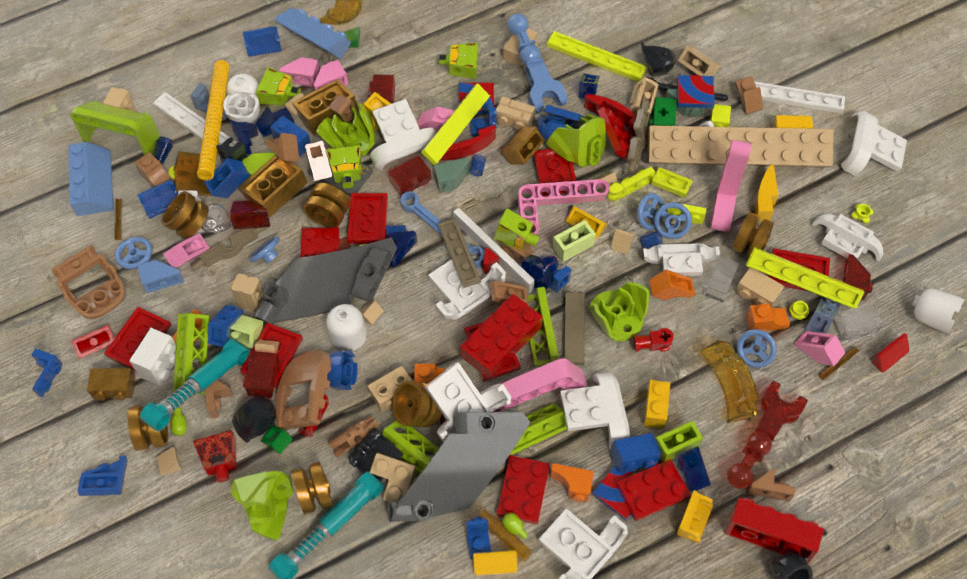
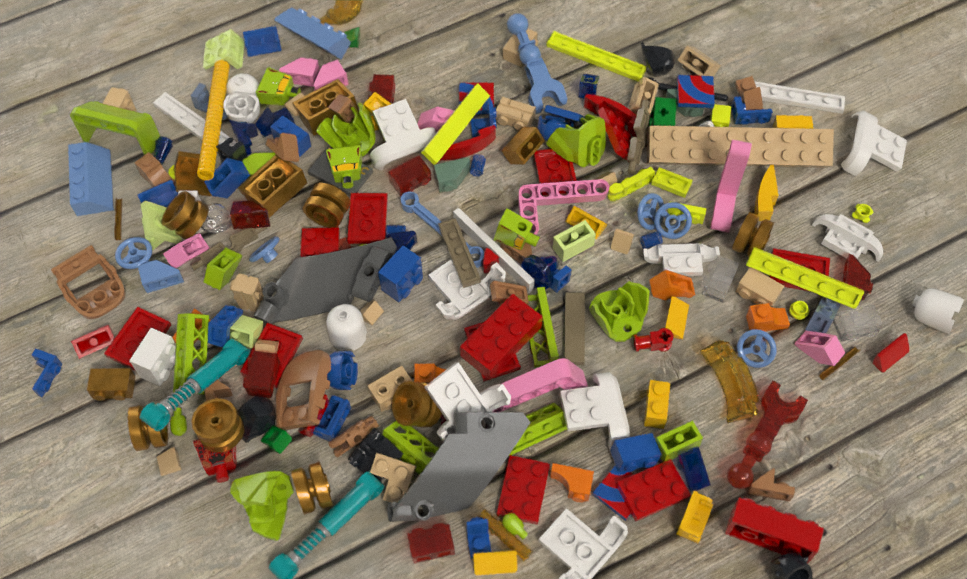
(104, 479): blue wing -> none
(153, 227): none -> yellowish green bracket
(218, 425): none -> pearl gold wheel
(222, 268): none -> lime slope
(224, 47): none -> yellowish green bracket
(318, 160): slope -> none
(333, 418): none -> blue hinge
(401, 274): none -> blue brick
(431, 543): none -> clear red brick
(462, 60): lime torso -> none
(677, 317): none -> yellow slope
(744, 116): none -> blue bracket

